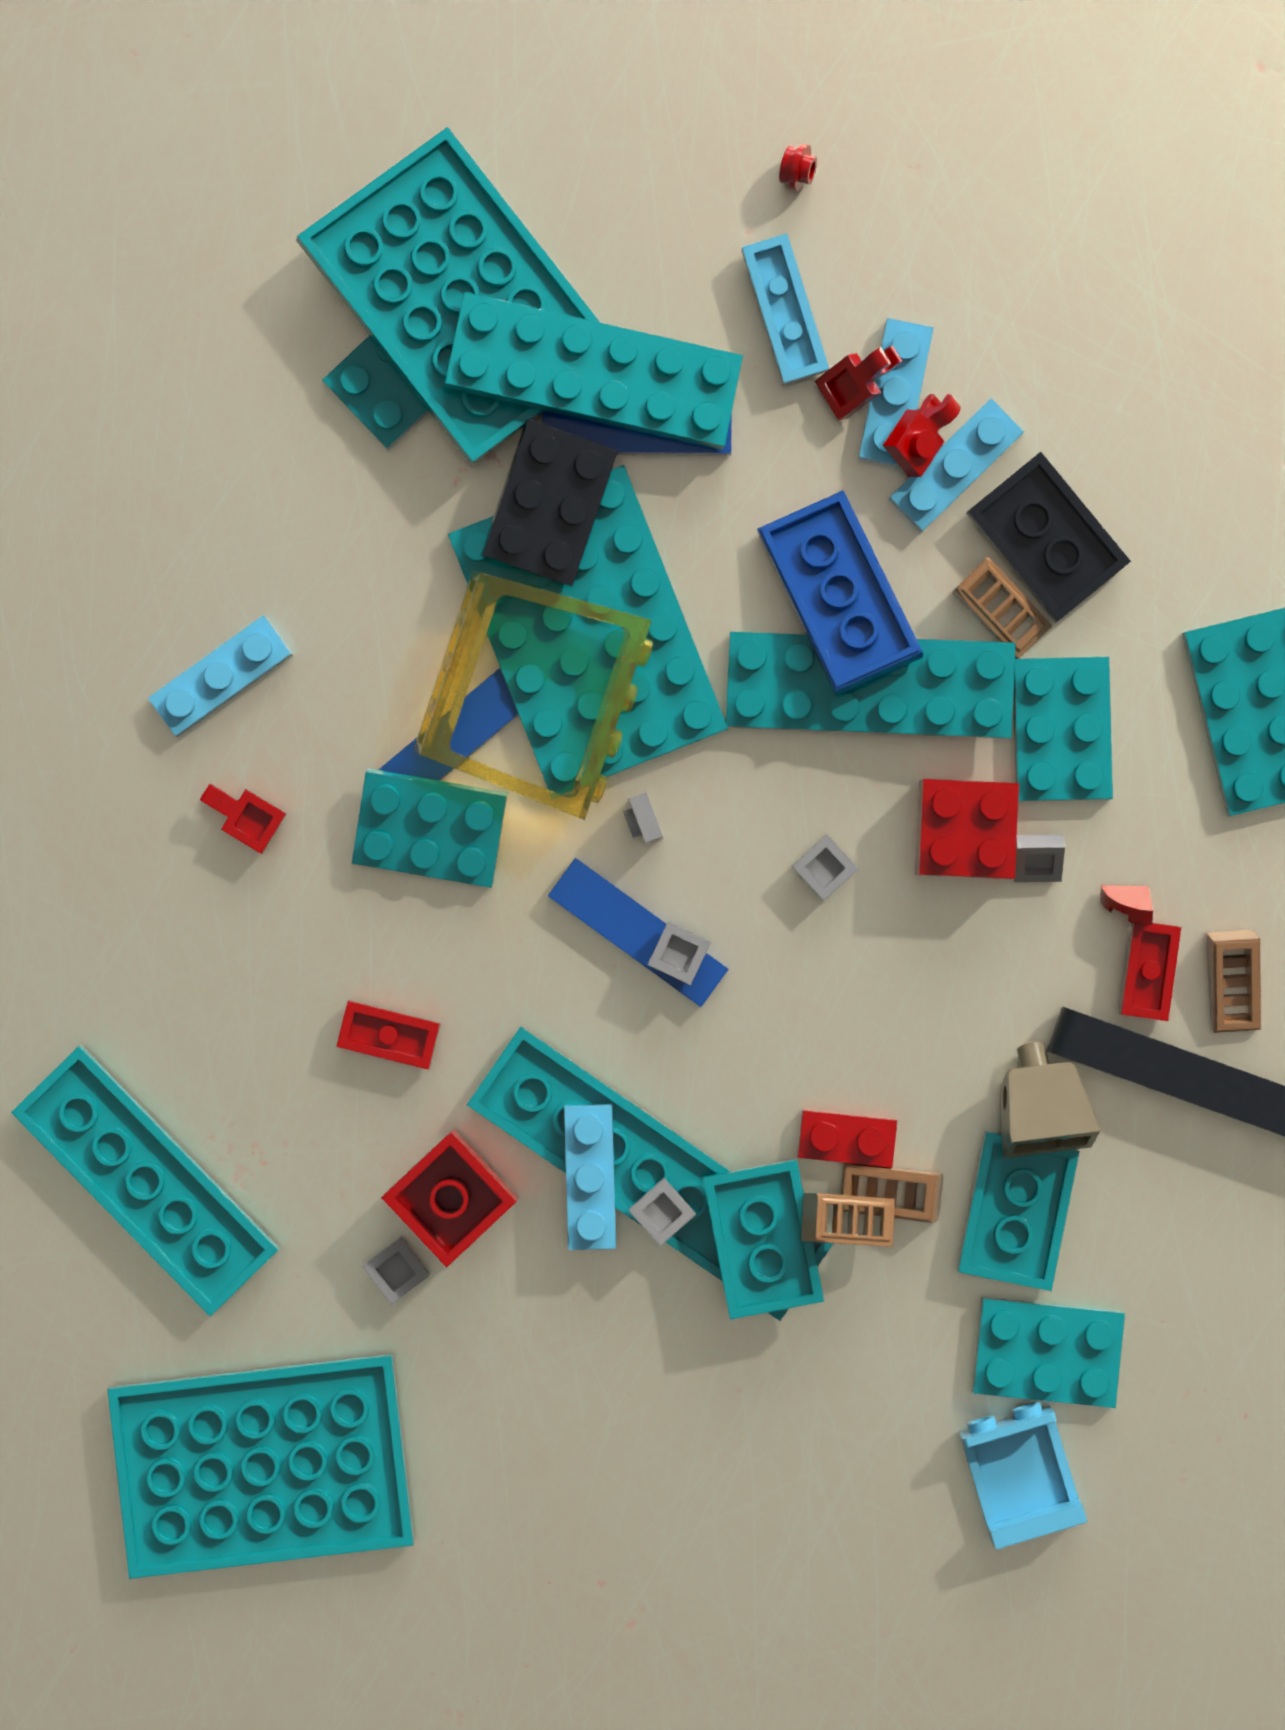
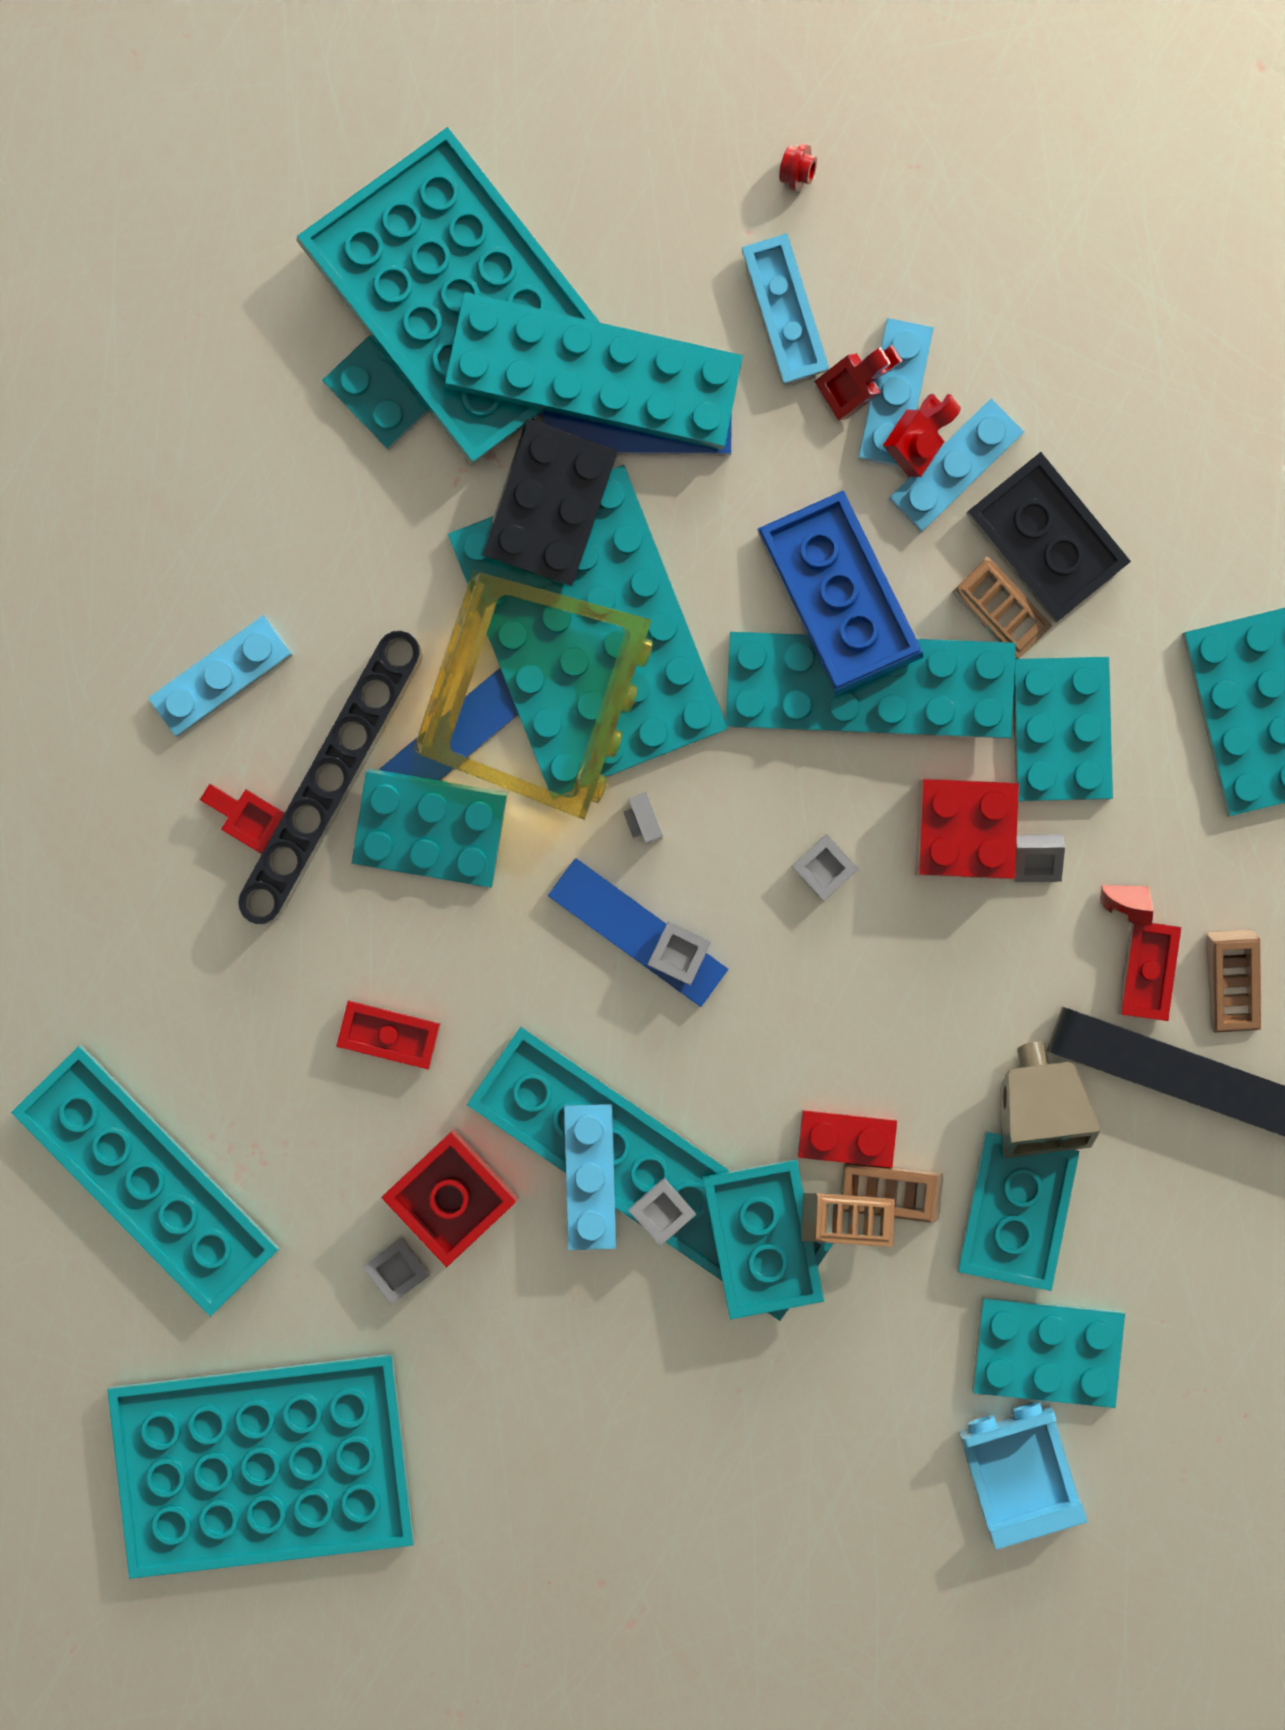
(310, 792): none -> black beam

